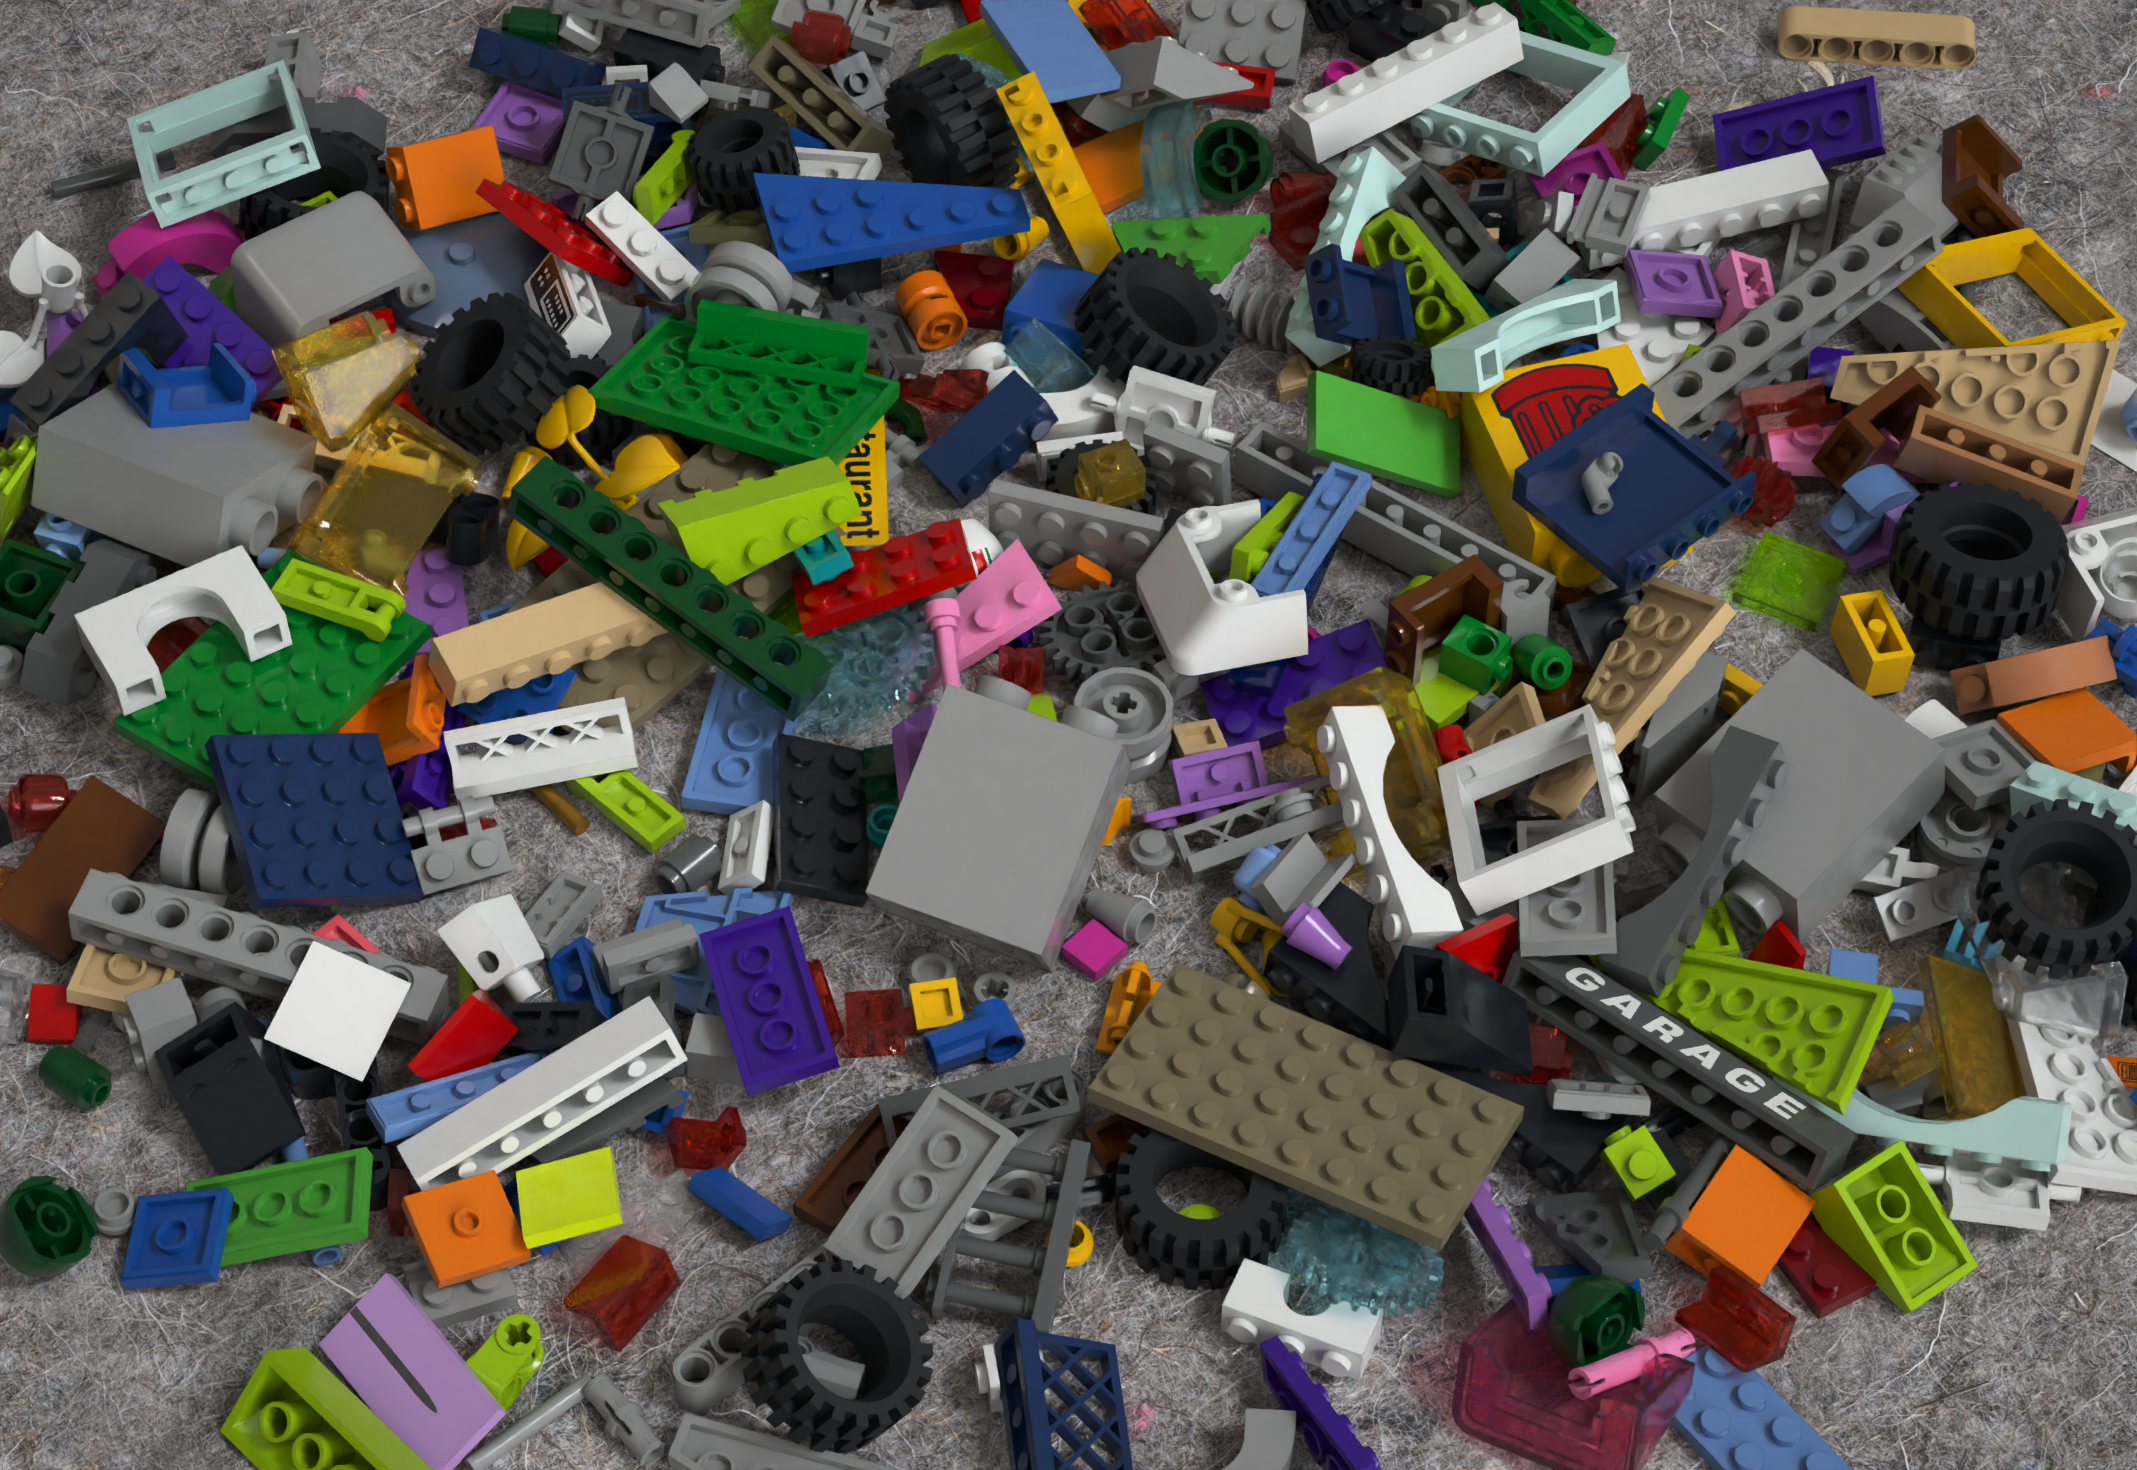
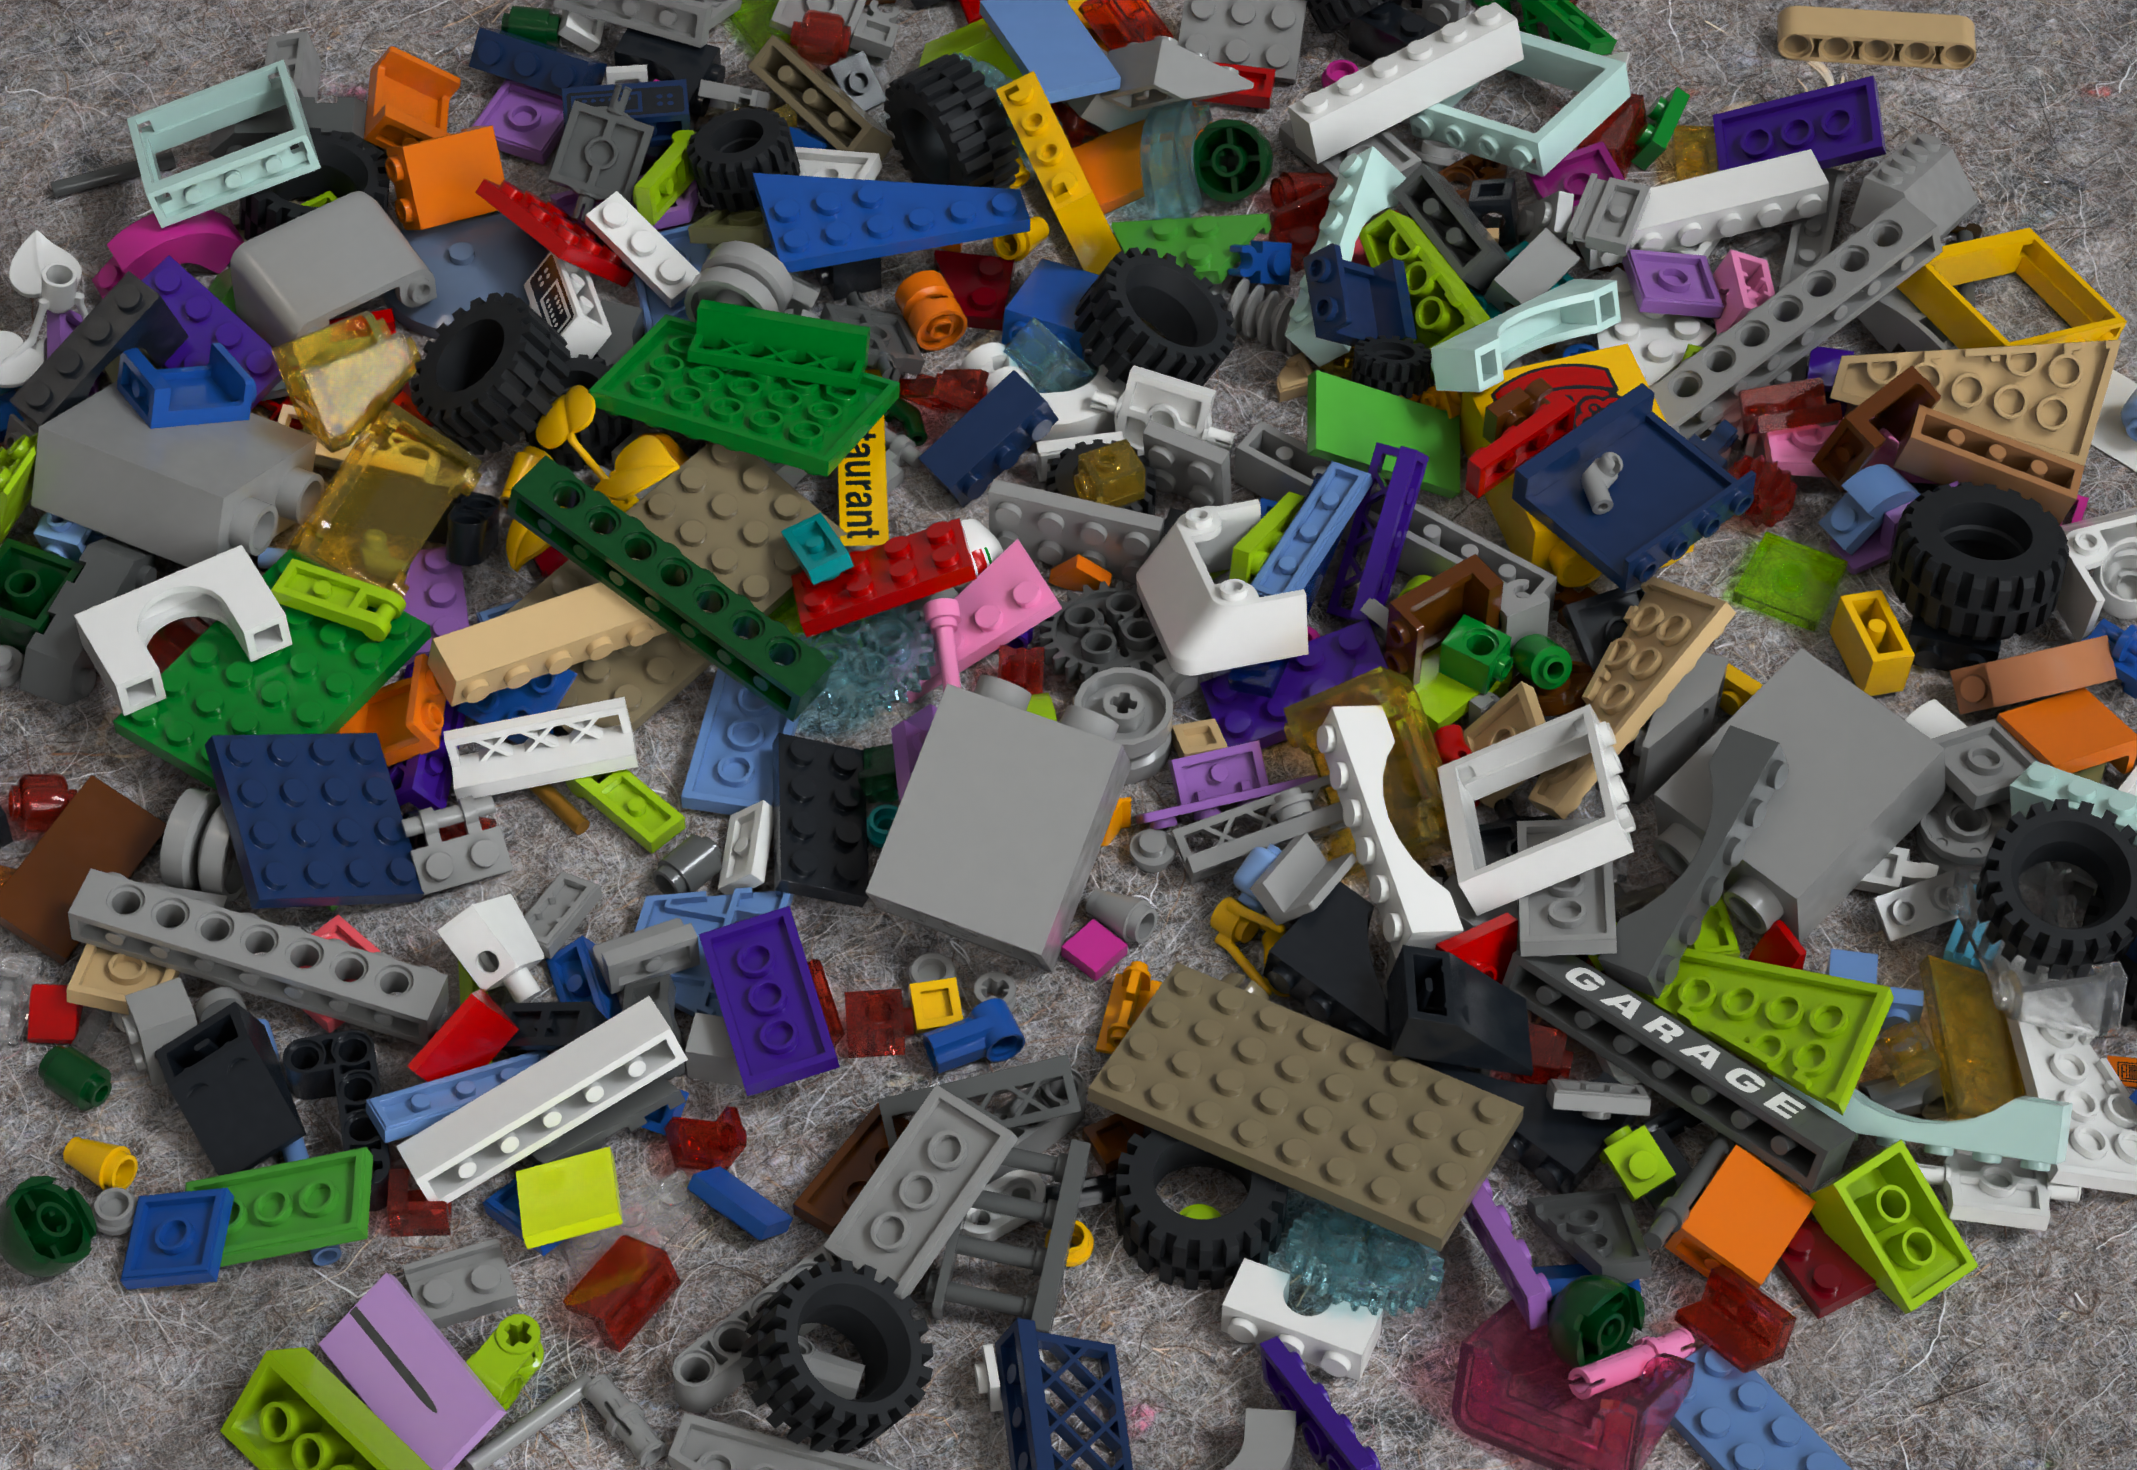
(101, 1162): none -> yellow cone
(337, 1011): white sticker -> none
(407, 100): none -> orange panel
(465, 1229): orange plate -> none
(676, 93): light grey slope -> none
(677, 310): dark brown hinge -> none
(760, 519): lime wedge -> none
(1263, 262): none -> blue plate
(1313, 934): medium lavender cone -> none
(1387, 536): none -> dark purple fence
(1514, 408): none -> reddish brown plate
(1518, 444): none -> red plate
(1693, 151): none -> clear yellow plate
(1973, 177): reddish brown panel -> none

